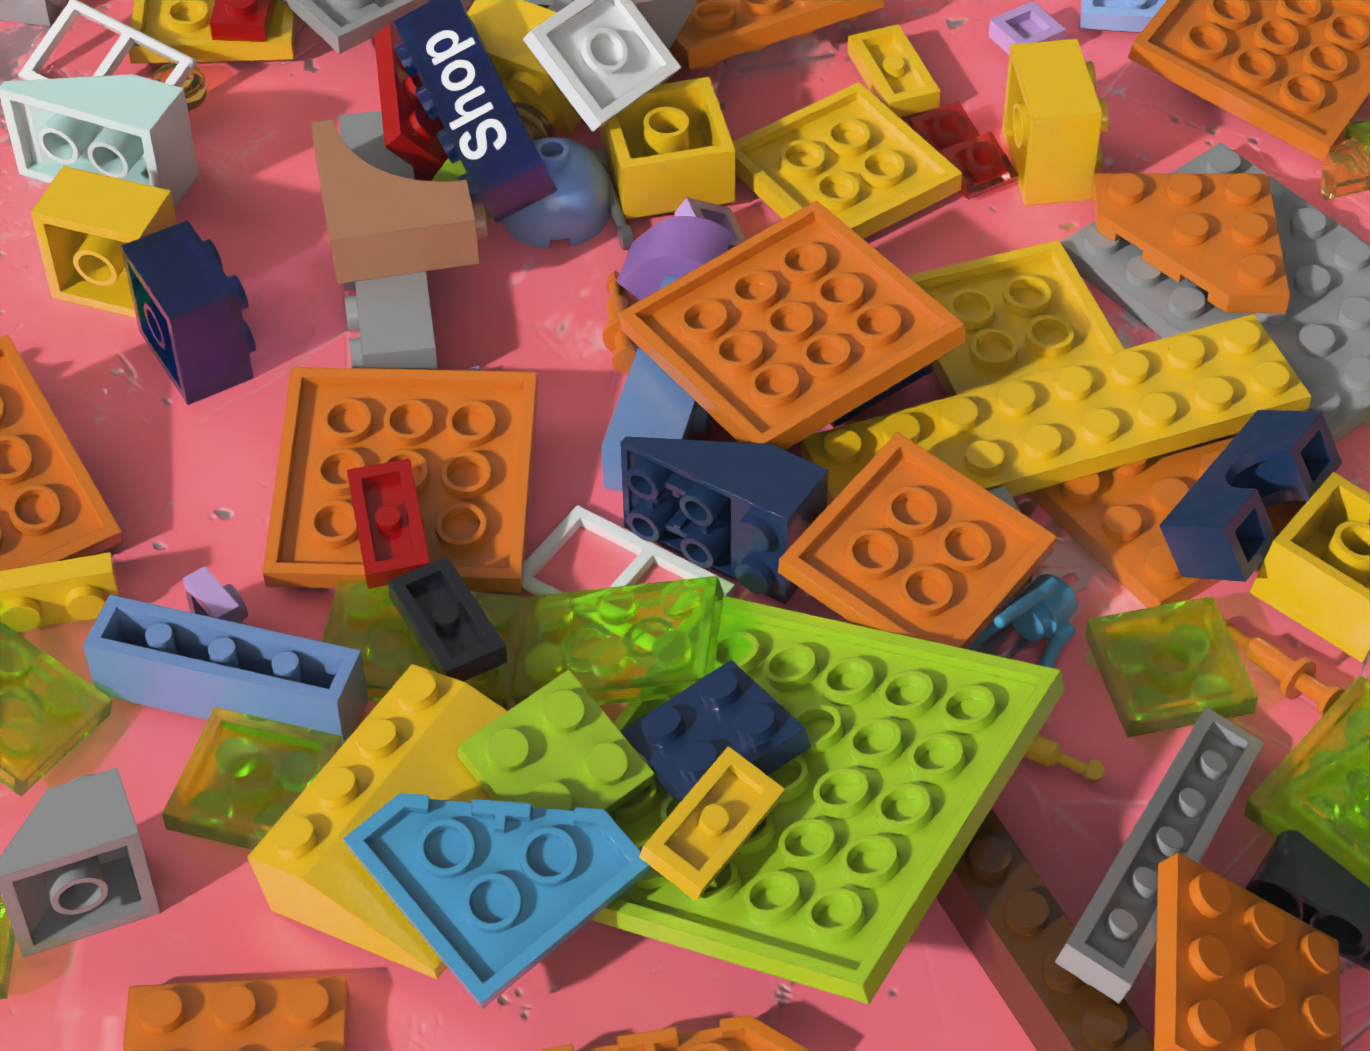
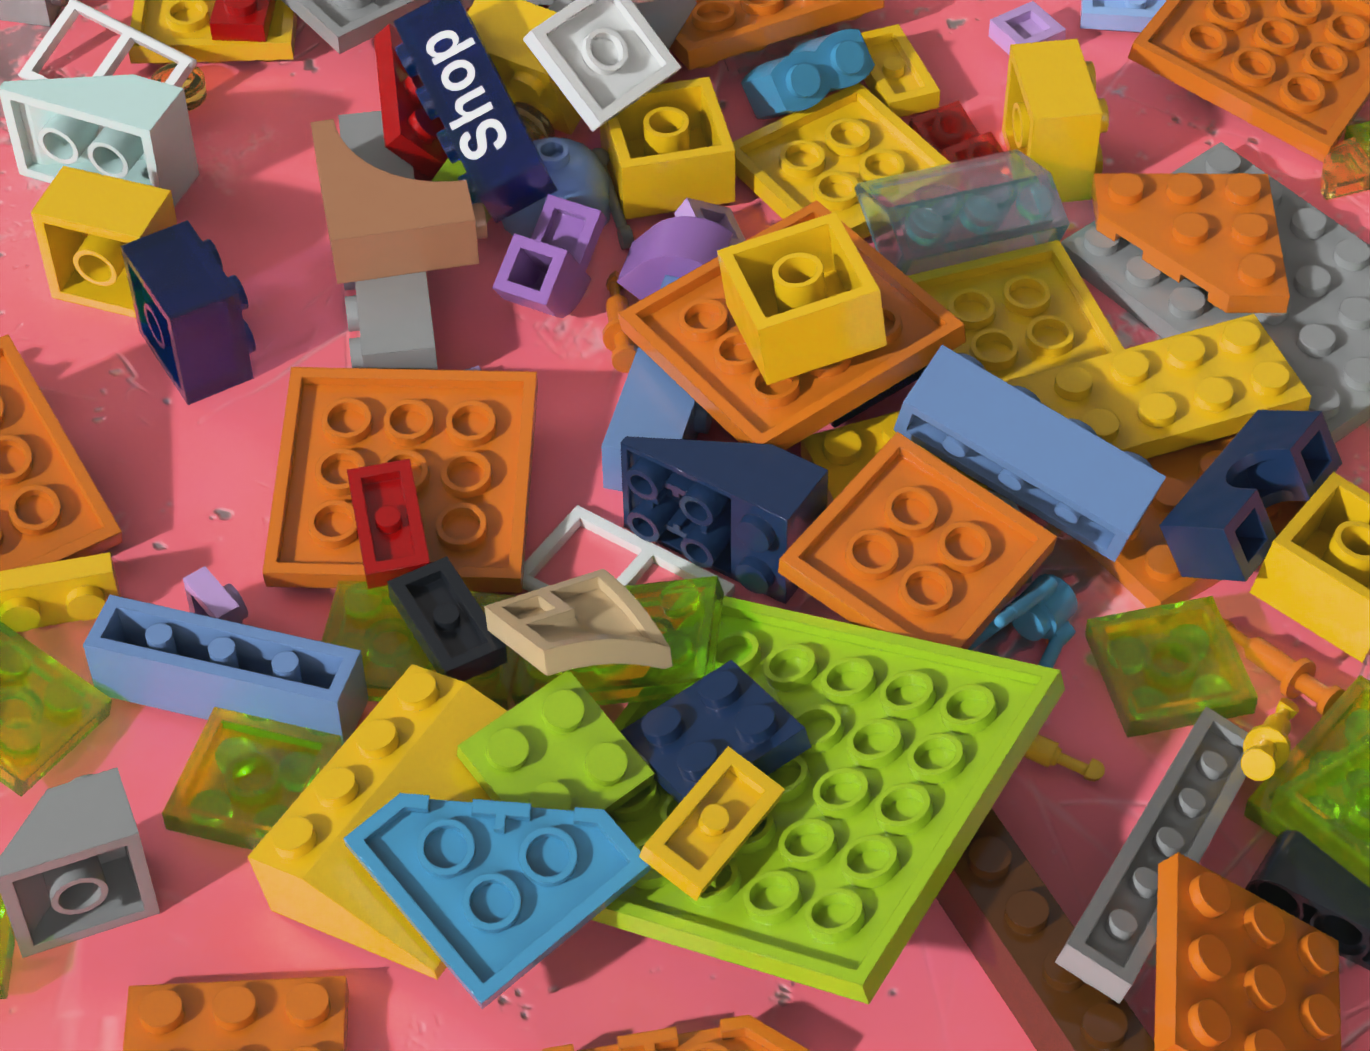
(552, 265): none -> medium lavender brick
(579, 626): none -> tan plate
(802, 298): none -> yellow brick
(808, 74): none -> dark azure brick
(962, 211): none -> clear light blue slope
(1028, 452): none -> medium blue brick
(1268, 744): none -> yellow piece

